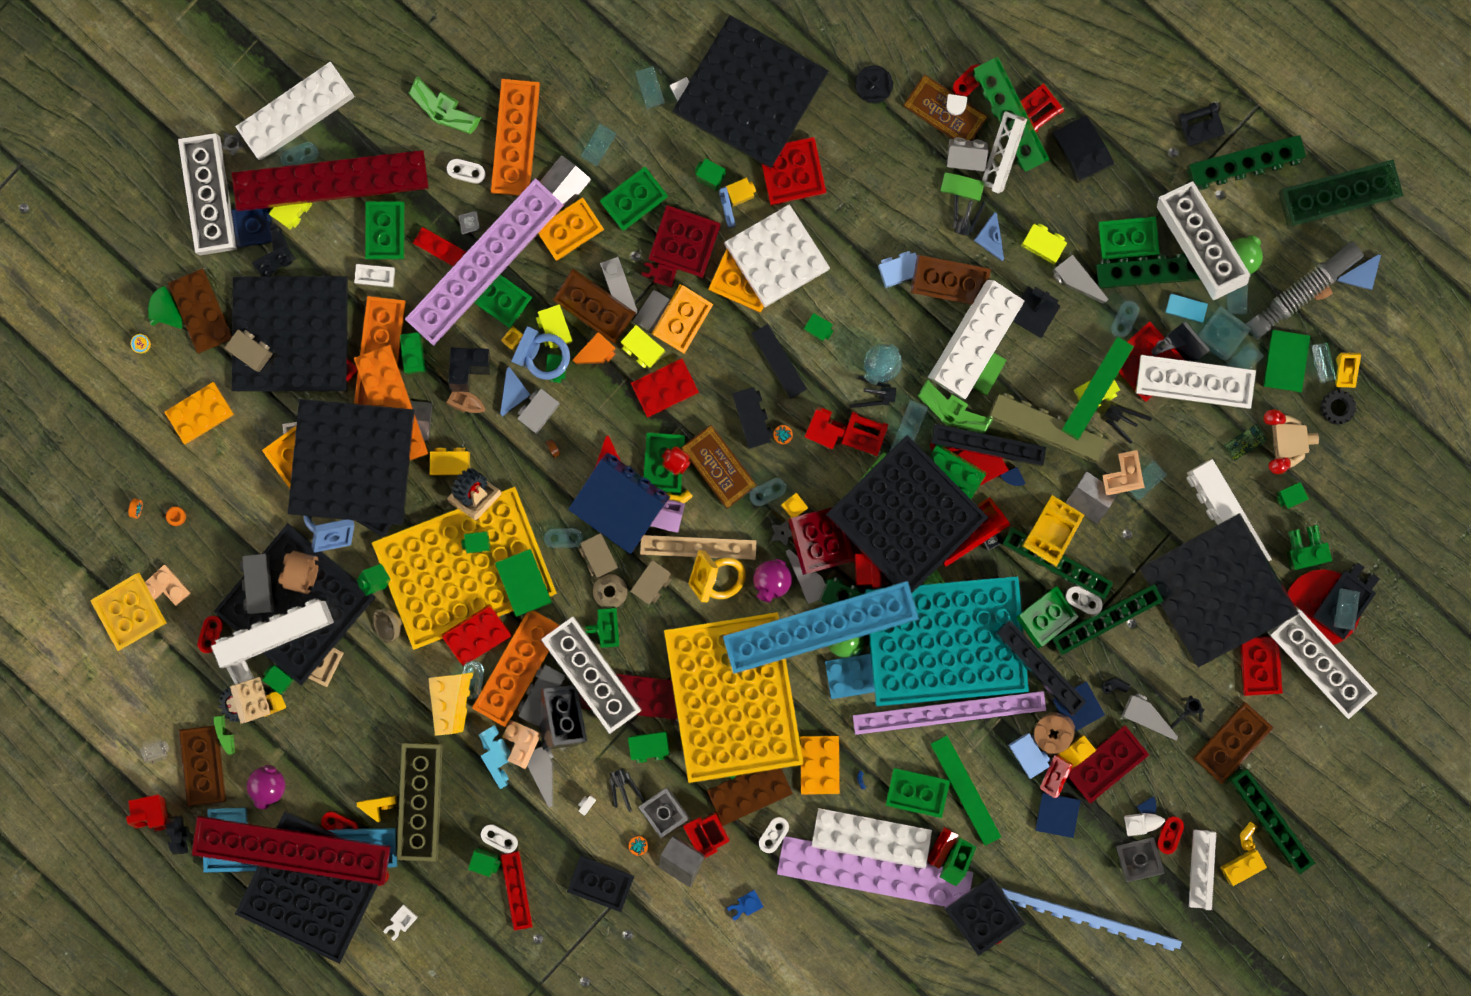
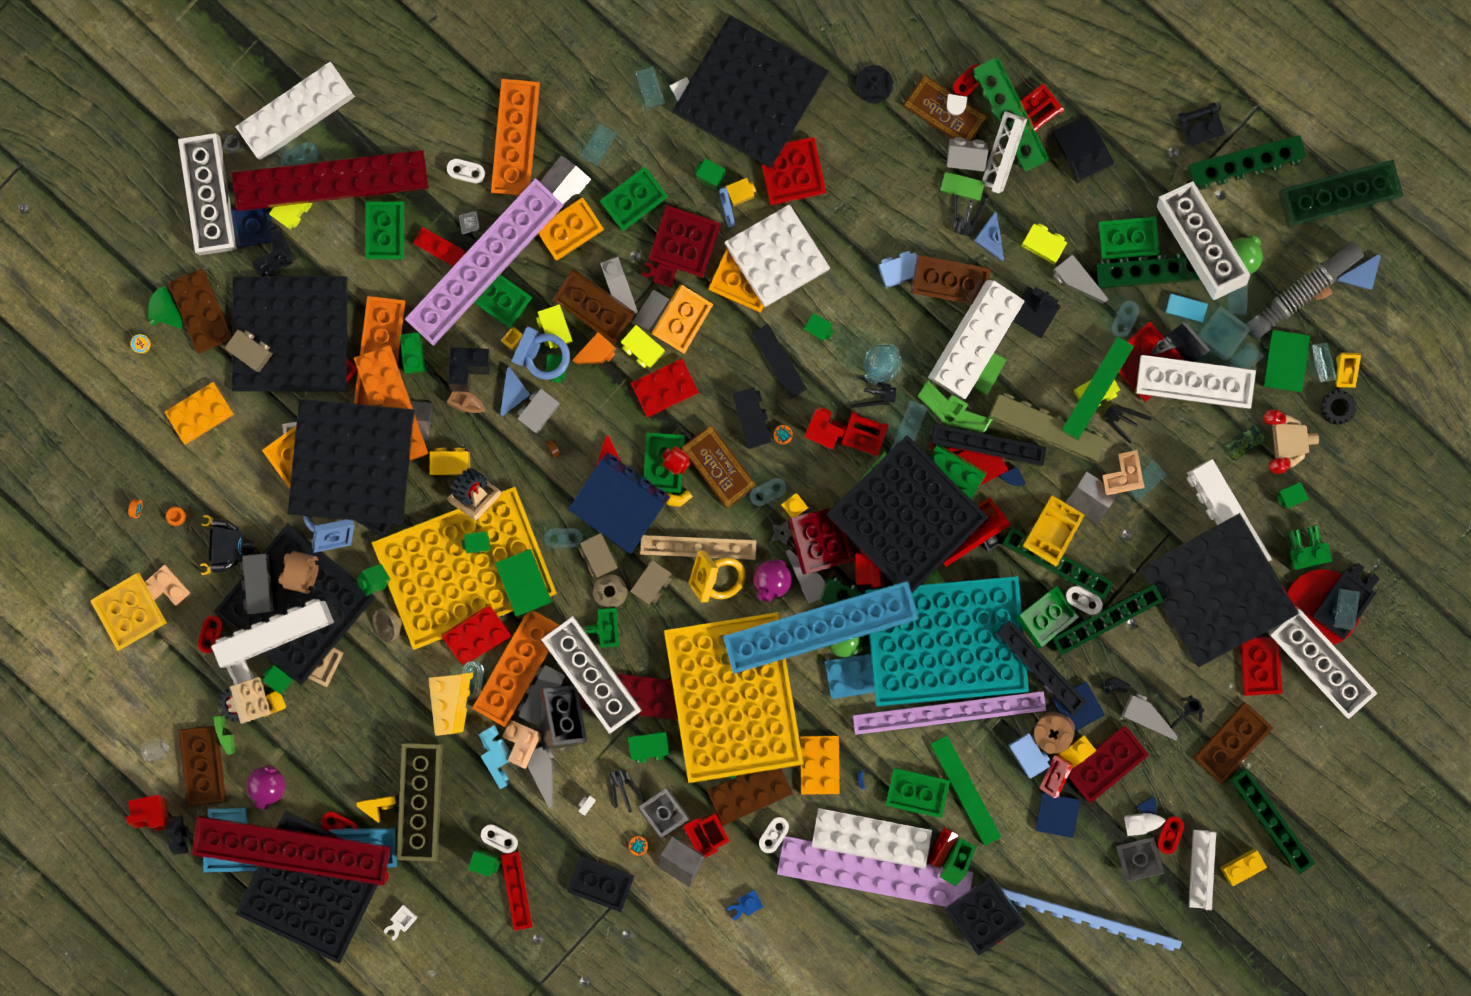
(225, 545): none -> black torso
(374, 275): white plate -> none
(442, 108): bright green plate -> none
(669, 516): lavender brick -> none
(1246, 836): yellow arm -> none

